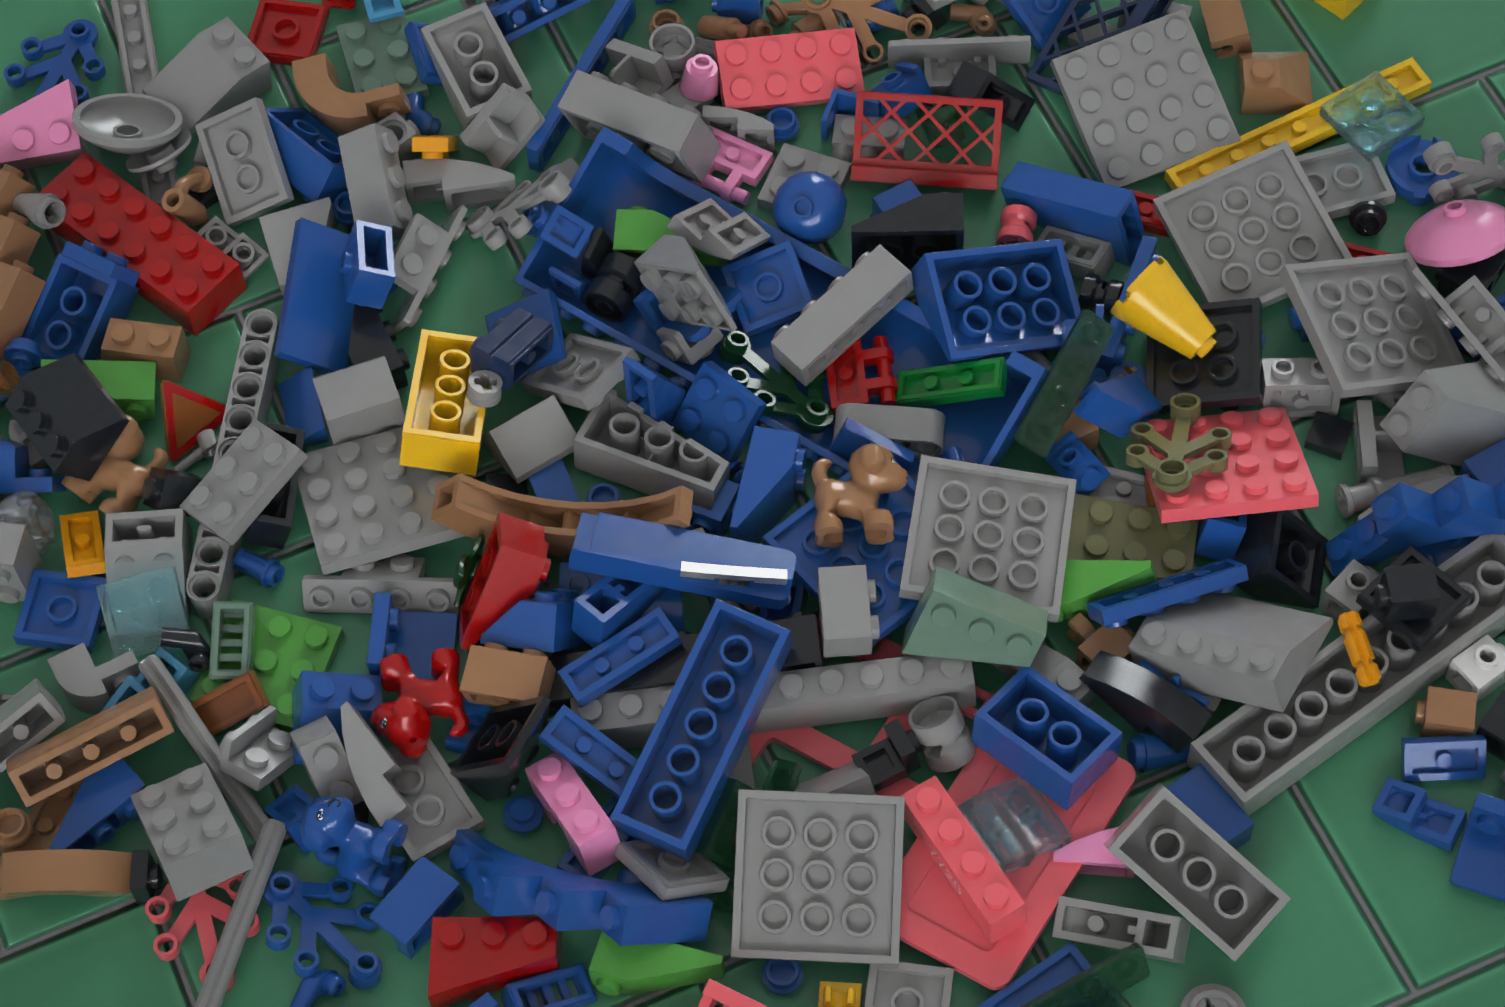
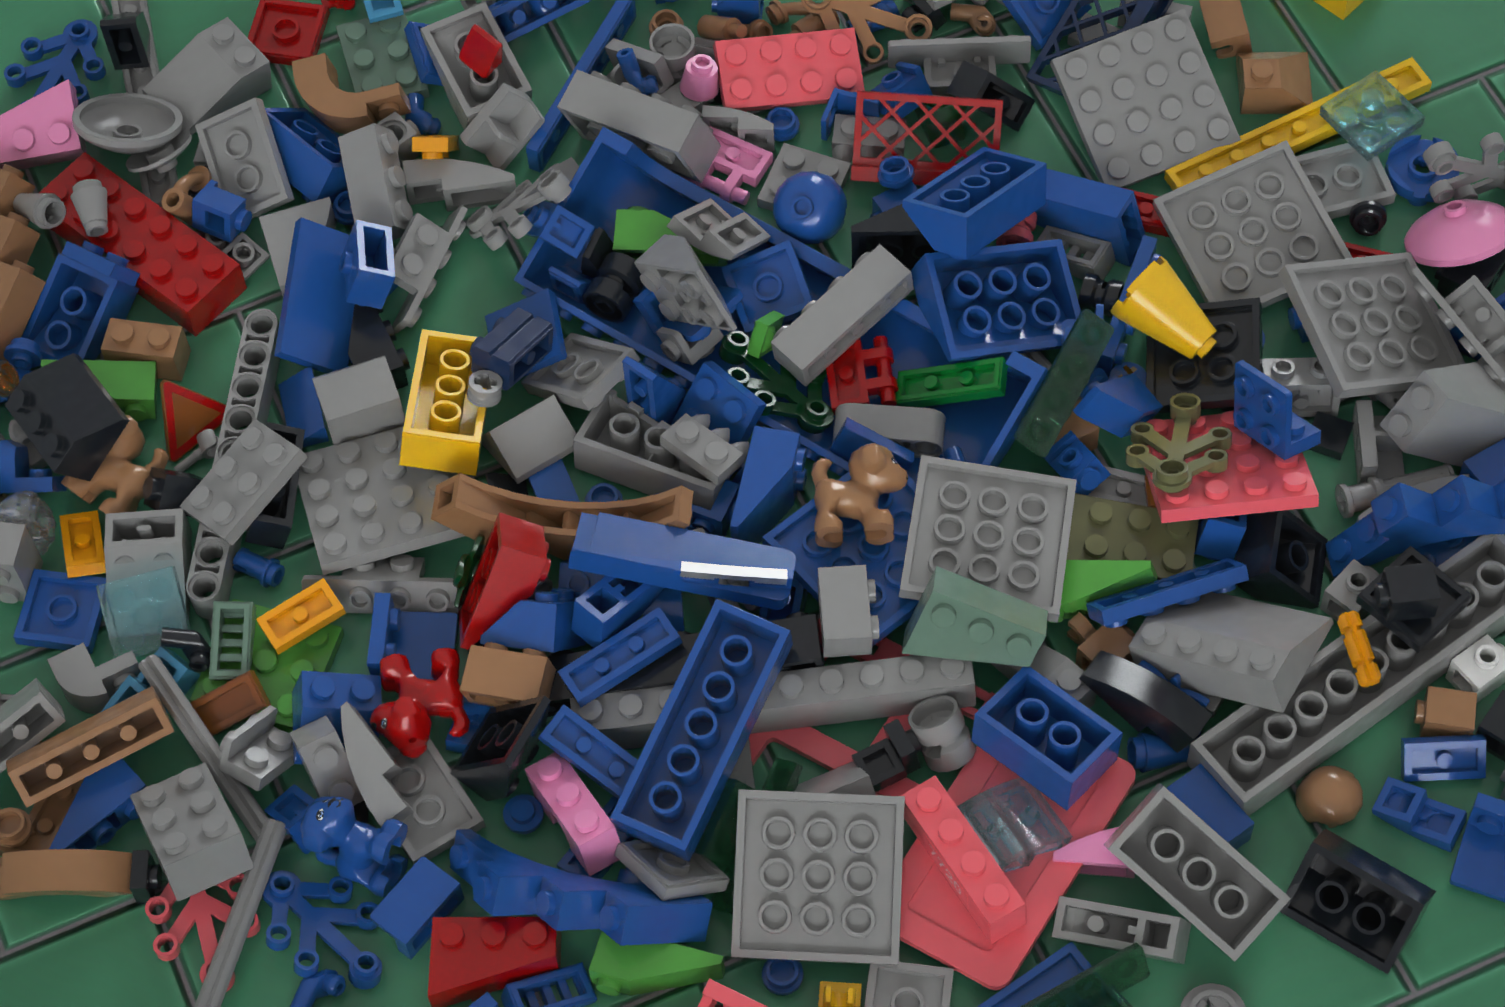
(91, 205): none -> light grey cone
(127, 39): none -> black slope
(220, 212): none -> blue brick
(301, 616): none -> light orange plate
(481, 51): none -> red slope
(633, 74): none -> blue arm
(703, 448): none -> light grey plate
(763, 333): none -> bright green tile
(895, 172): none -> blue plate
(977, 201): none -> blue slope
(1266, 413): none -> blue bracket
(1329, 796): none -> medium nougat hair
(1356, 900): none -> black slope

